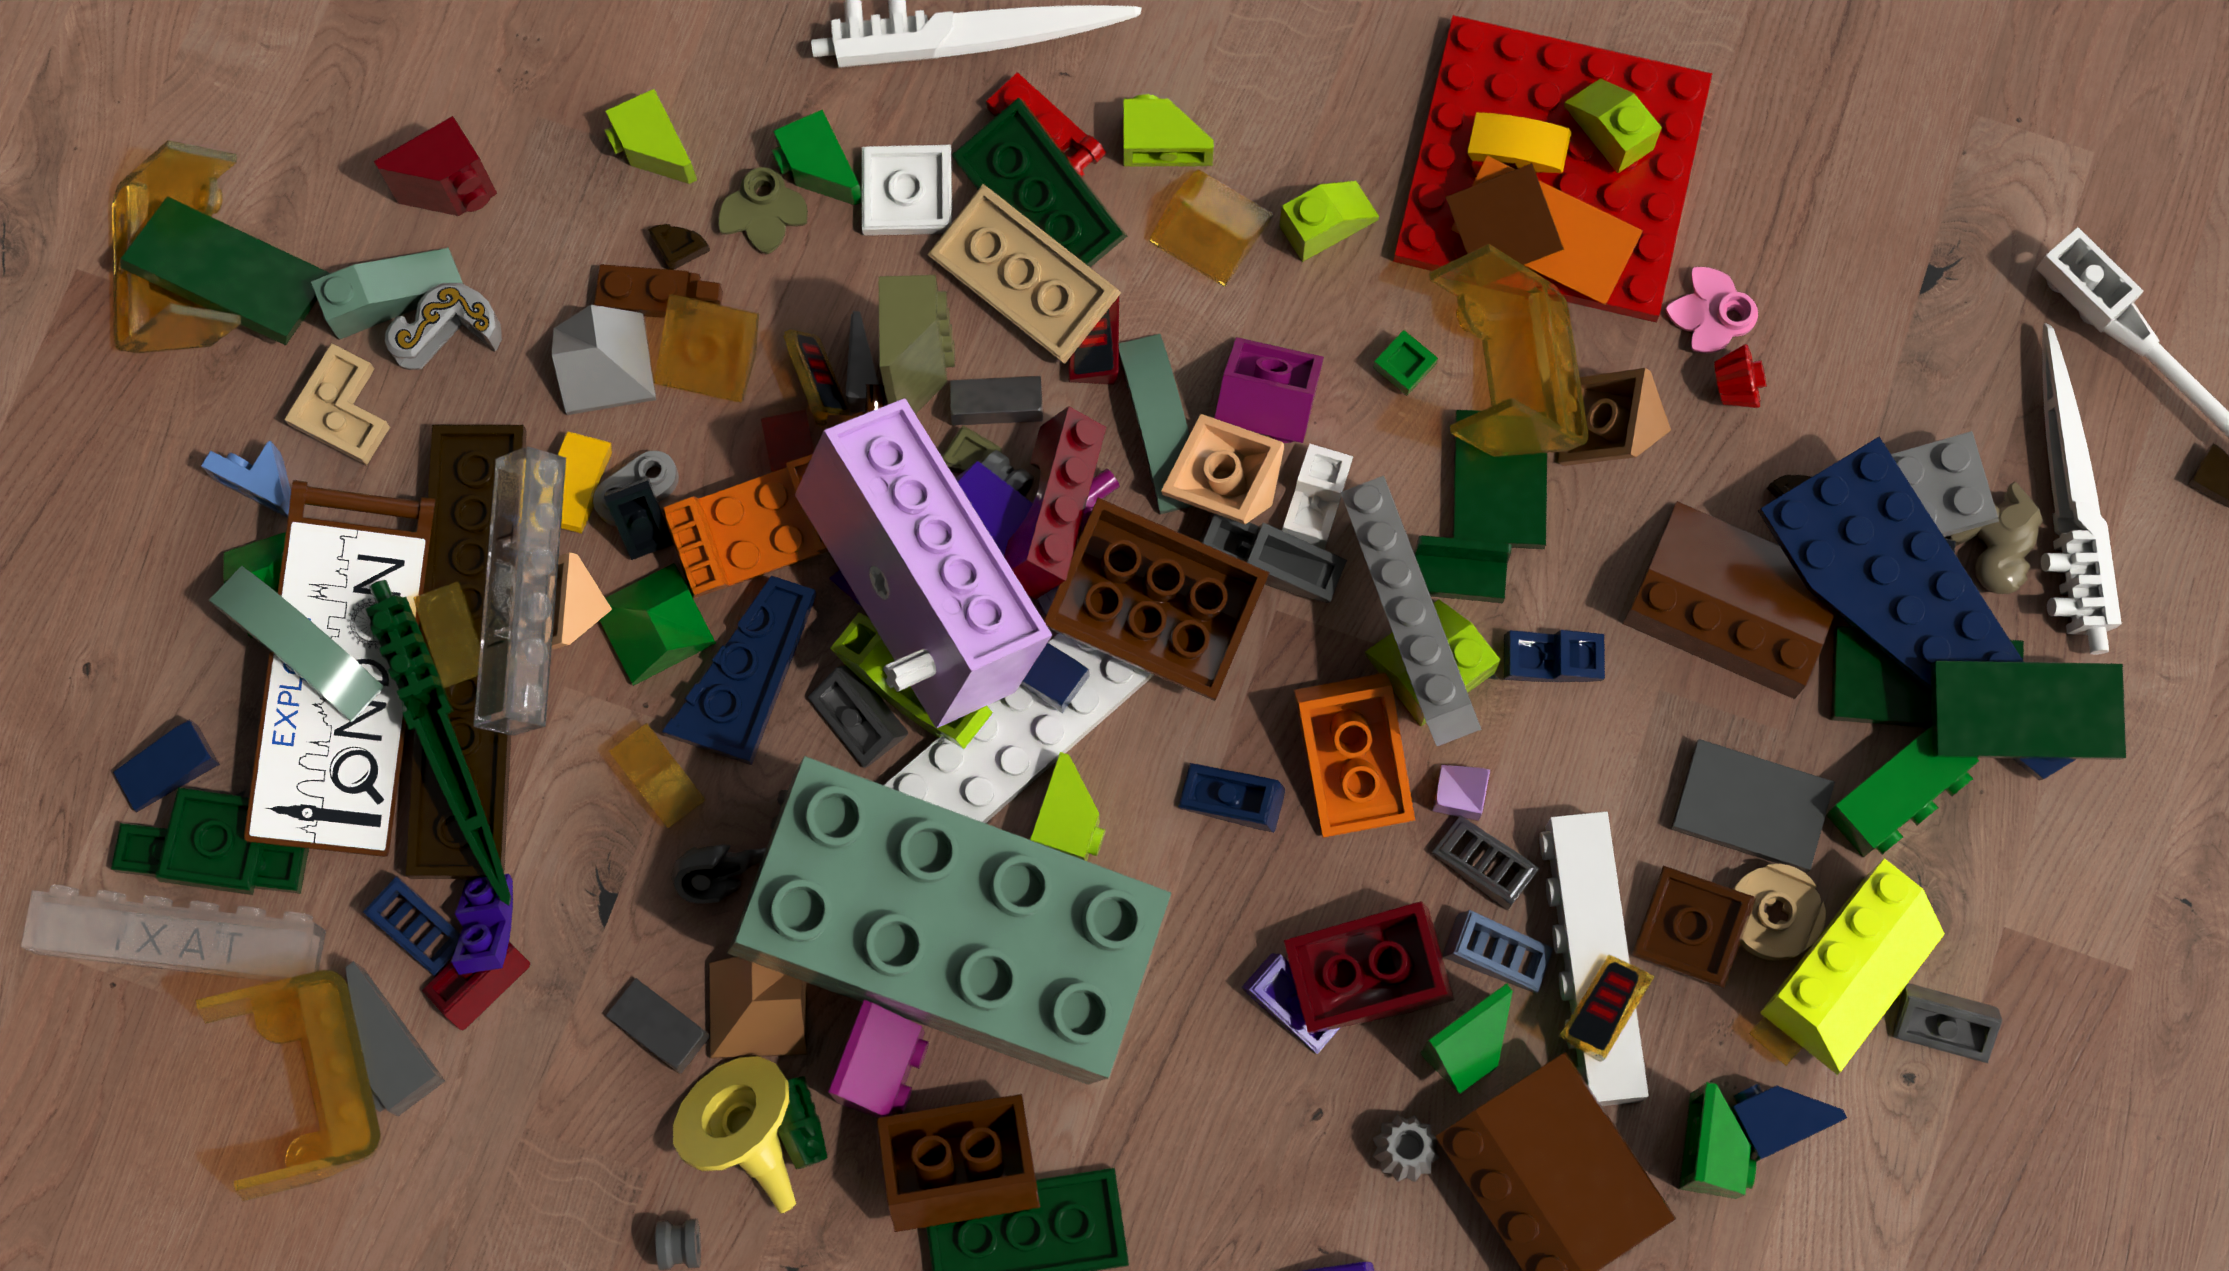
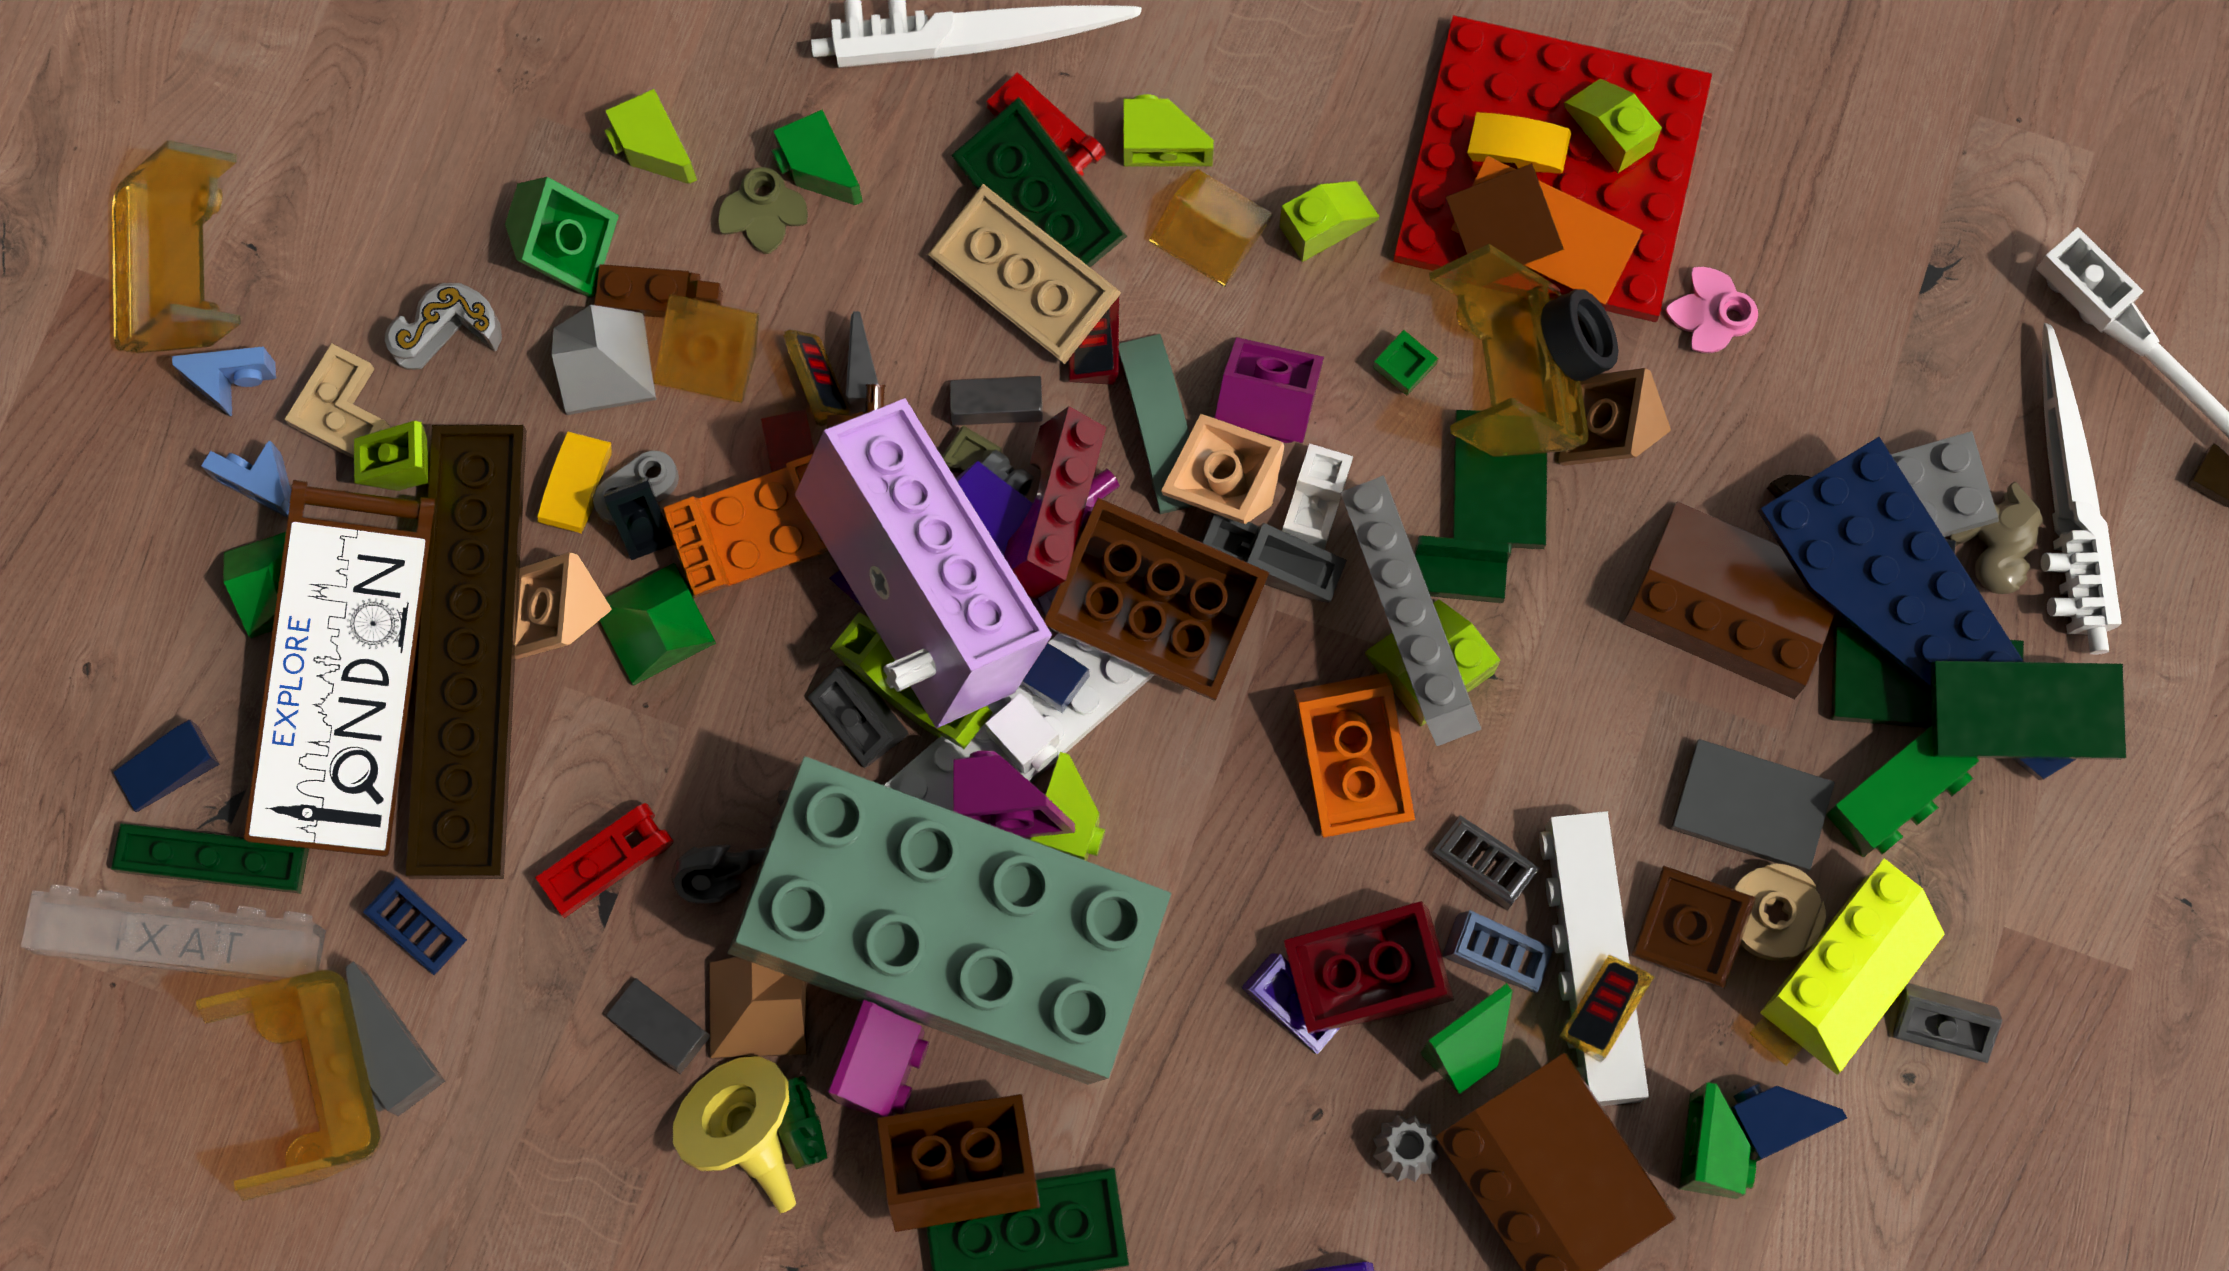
(208, 843): dark green tile -> none
(216, 371): none -> medium blue slope
(224, 270): dark green tile -> none
(297, 643): sand green slope -> none
(381, 289): sand green slope -> none
(392, 457): none -> lime slope
(427, 711): dark green piece -> none
(437, 172): dark red slope -> none
(449, 633): clear yellow slope -> none
(468, 995): dark red slope -> none
(485, 927): dark purple slope -> none
(520, 592): clear brick -> none
(560, 233): none -> green slope
(603, 860): none -> red plate
(657, 775): clear yellow slope -> none
(678, 244): dark brown tile -> none
(678, 1244): dark grey wheel -> none
(740, 689): dark blue wing -> none
(906, 189): white tile -> none
(914, 338): olive slope -> none
(1002, 797): none -> magenta slope
(1023, 735): none -> white brick
(1233, 797): dark blue slope -> none
(1461, 791): lavender slope -> none
(1554, 657): dark blue slope -> none
(1579, 335): none -> black tyre
(1740, 378): red piece -> none

